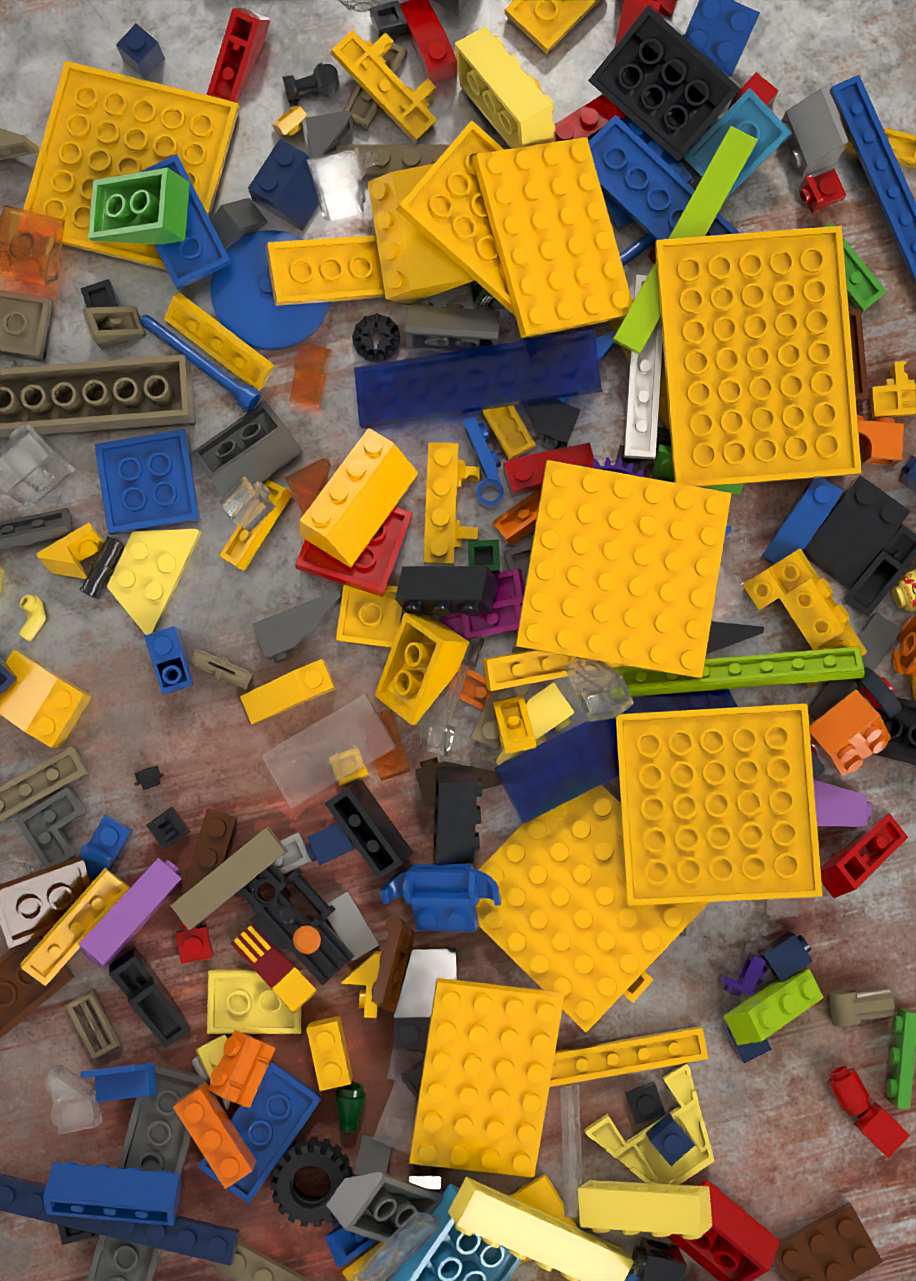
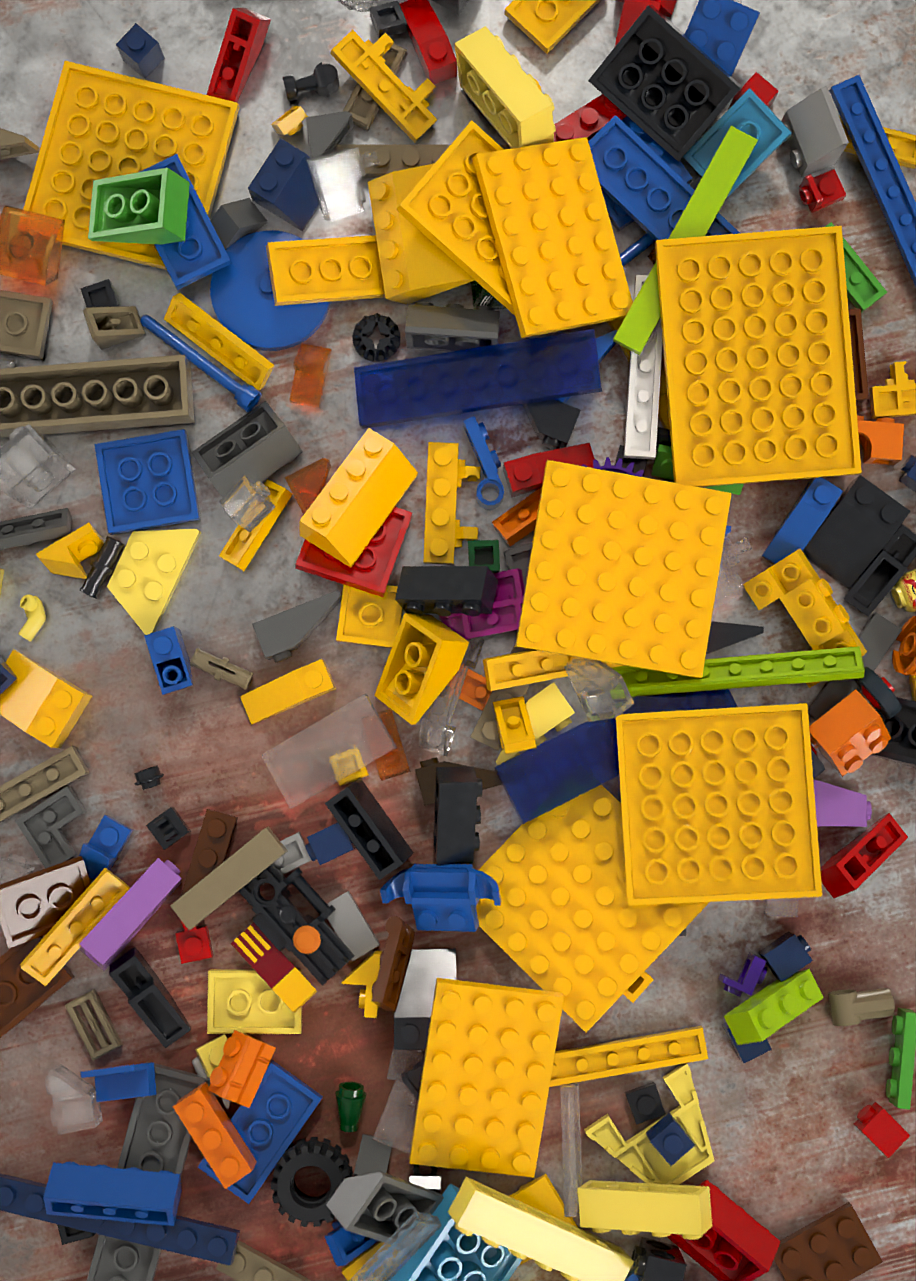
(329, 1053): yellow brick -> none
(509, 431): yellow plate -> none
(849, 1090): red brick -> none

